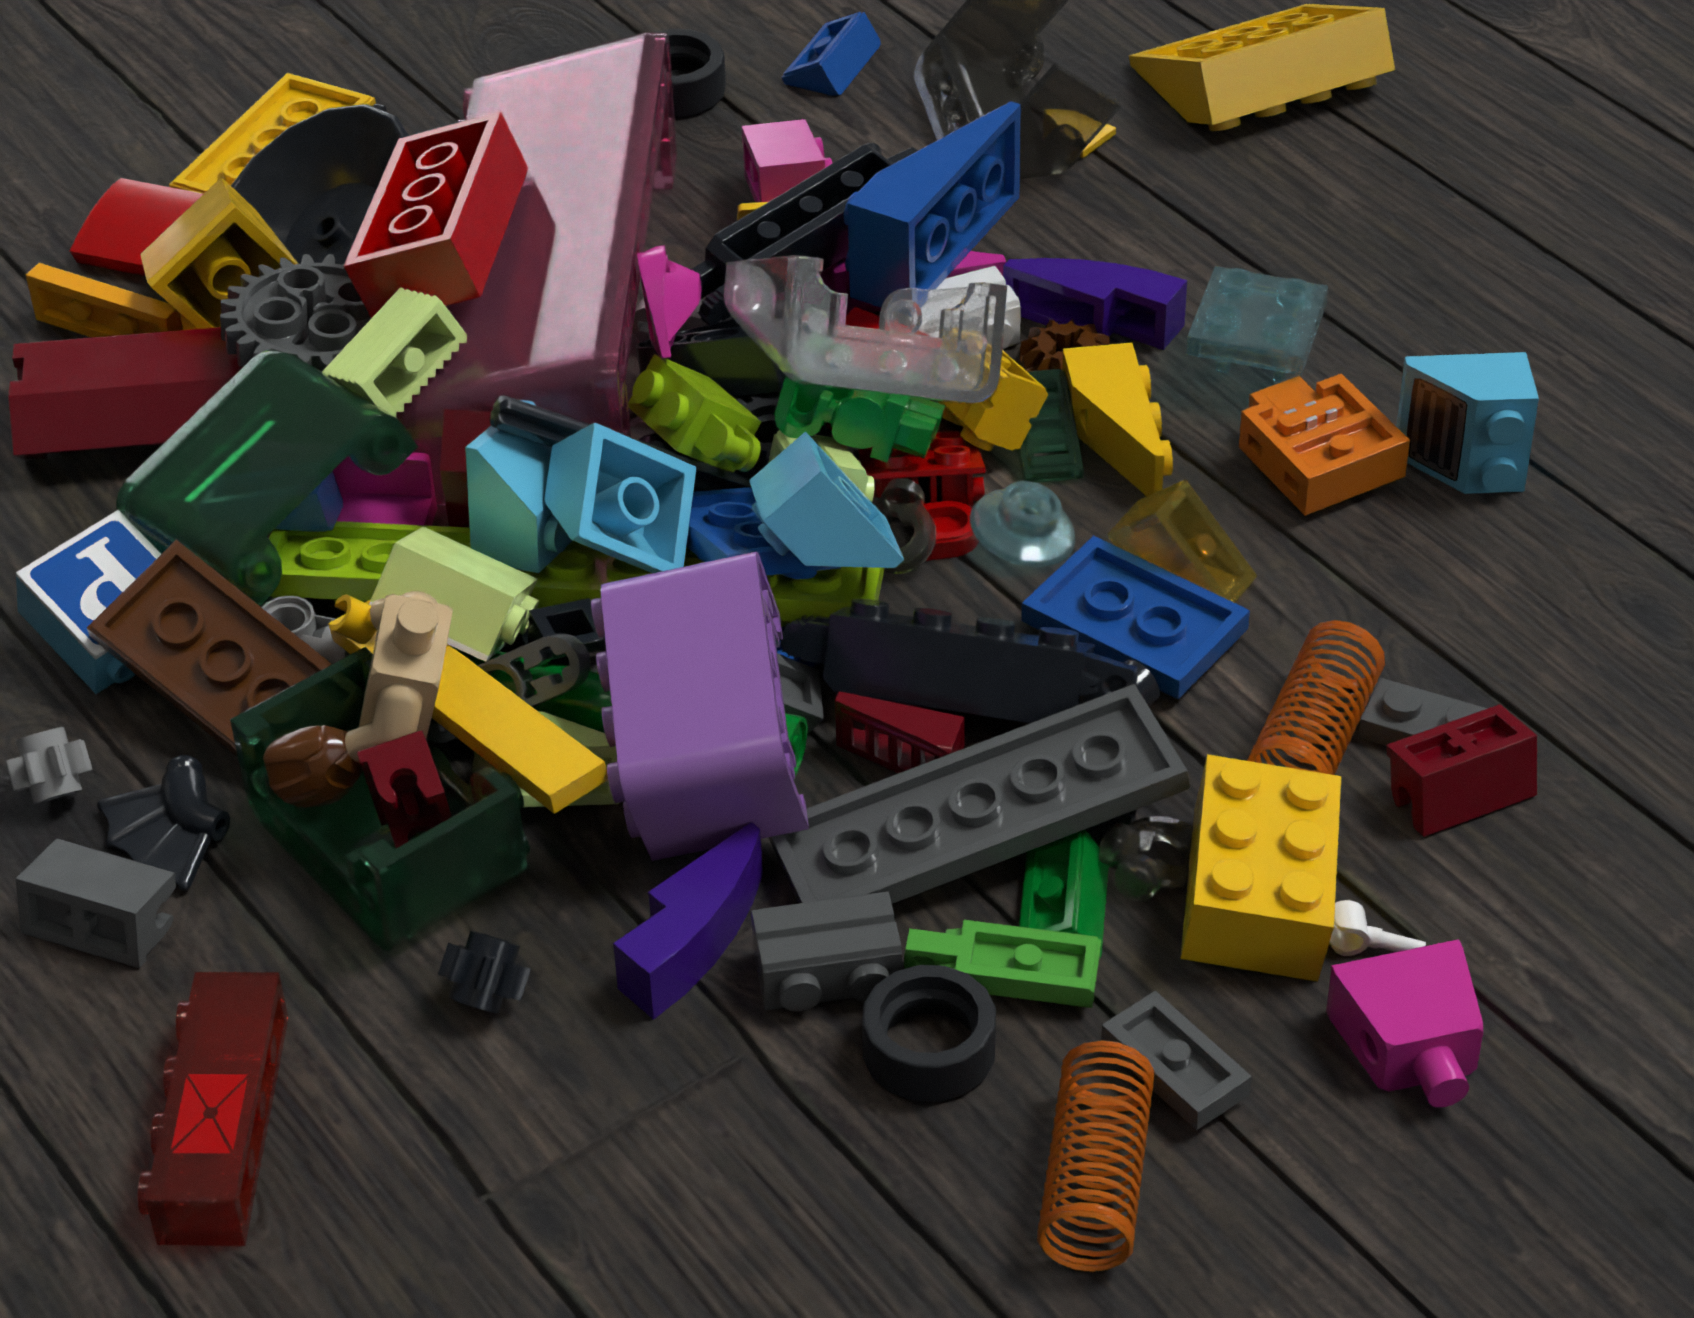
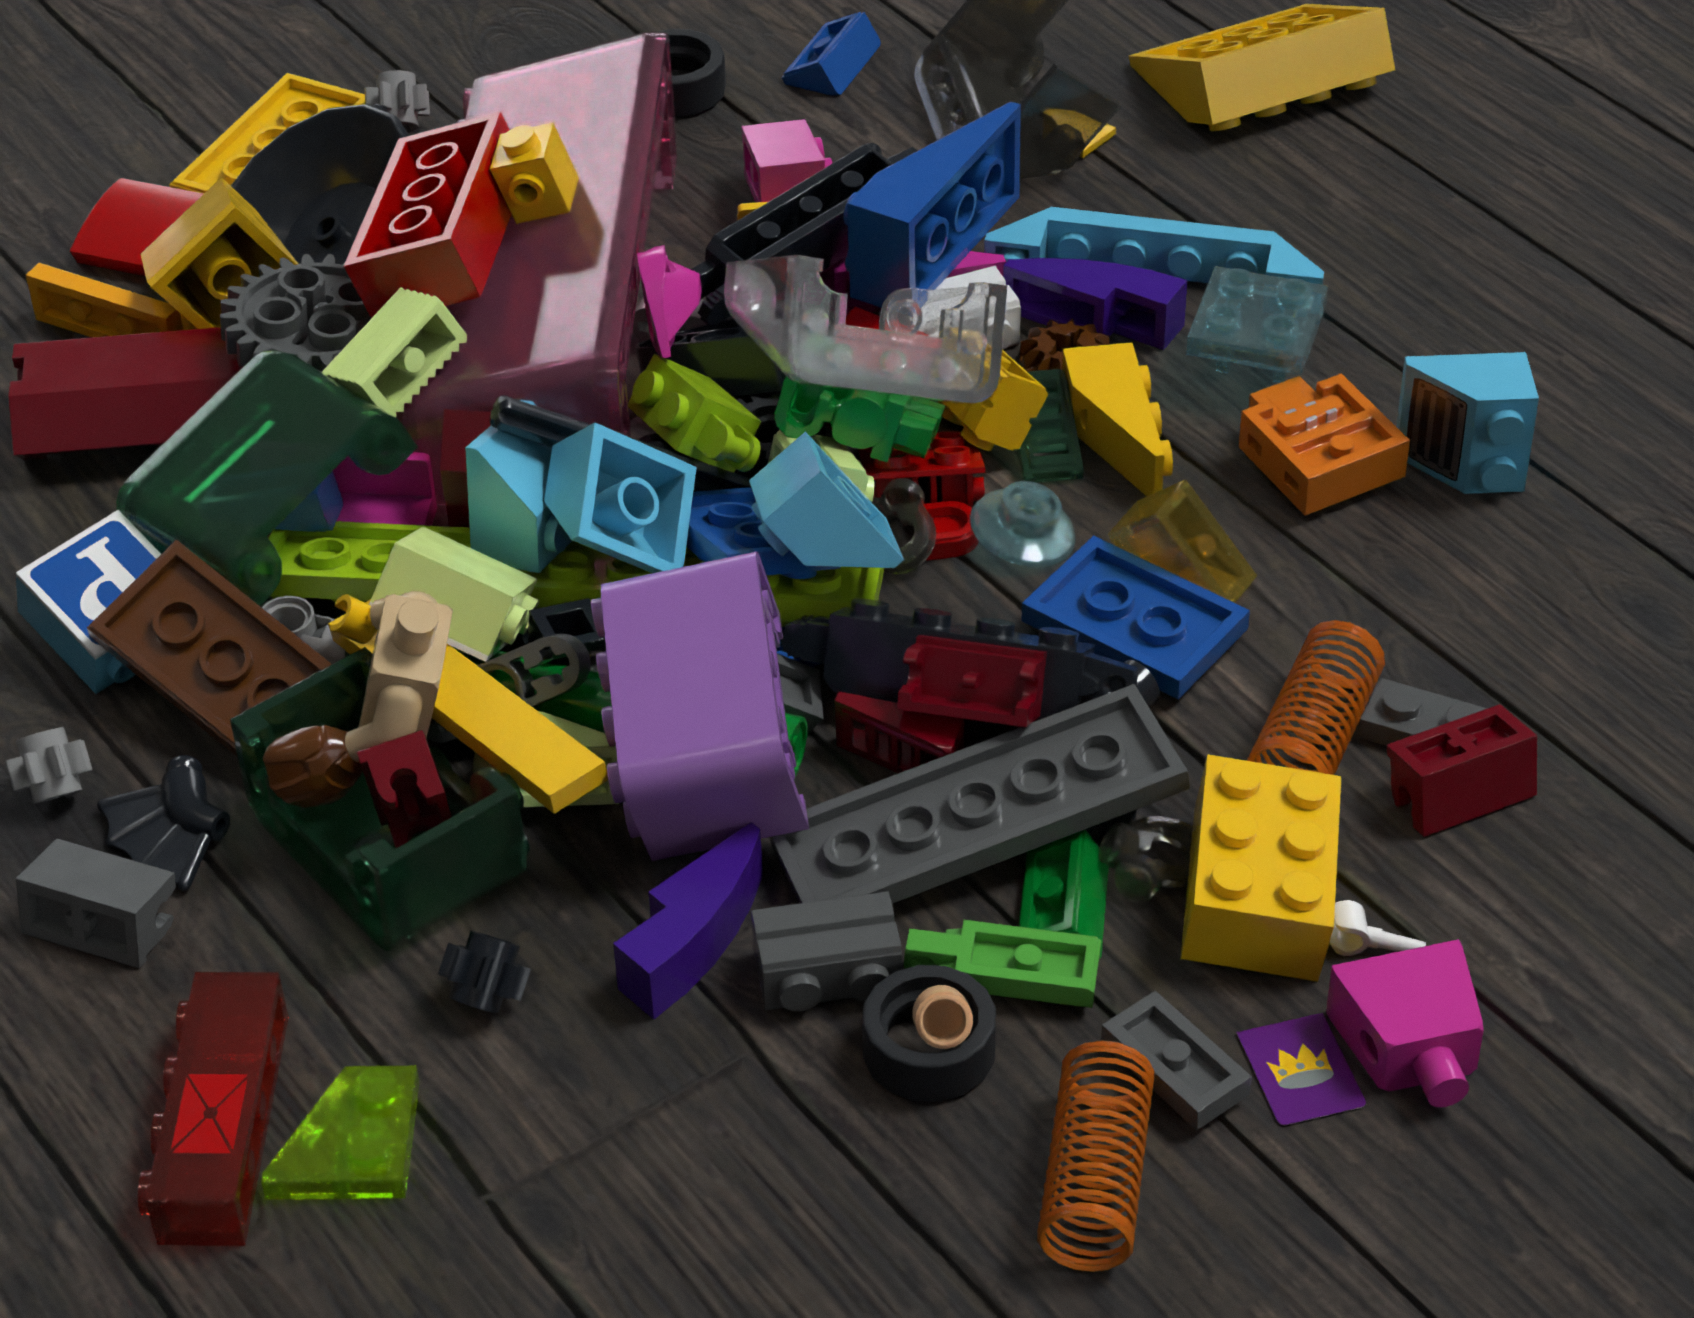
(351, 1140): none -> clear neon green wing
(400, 96): none -> light grey gear
(534, 172): none -> yellow brick
(942, 1016): none -> light nougat piece
(973, 681): none -> dark red hinge
(1153, 244): none -> medium azure slope
(1301, 1069): none -> dark purple sticker

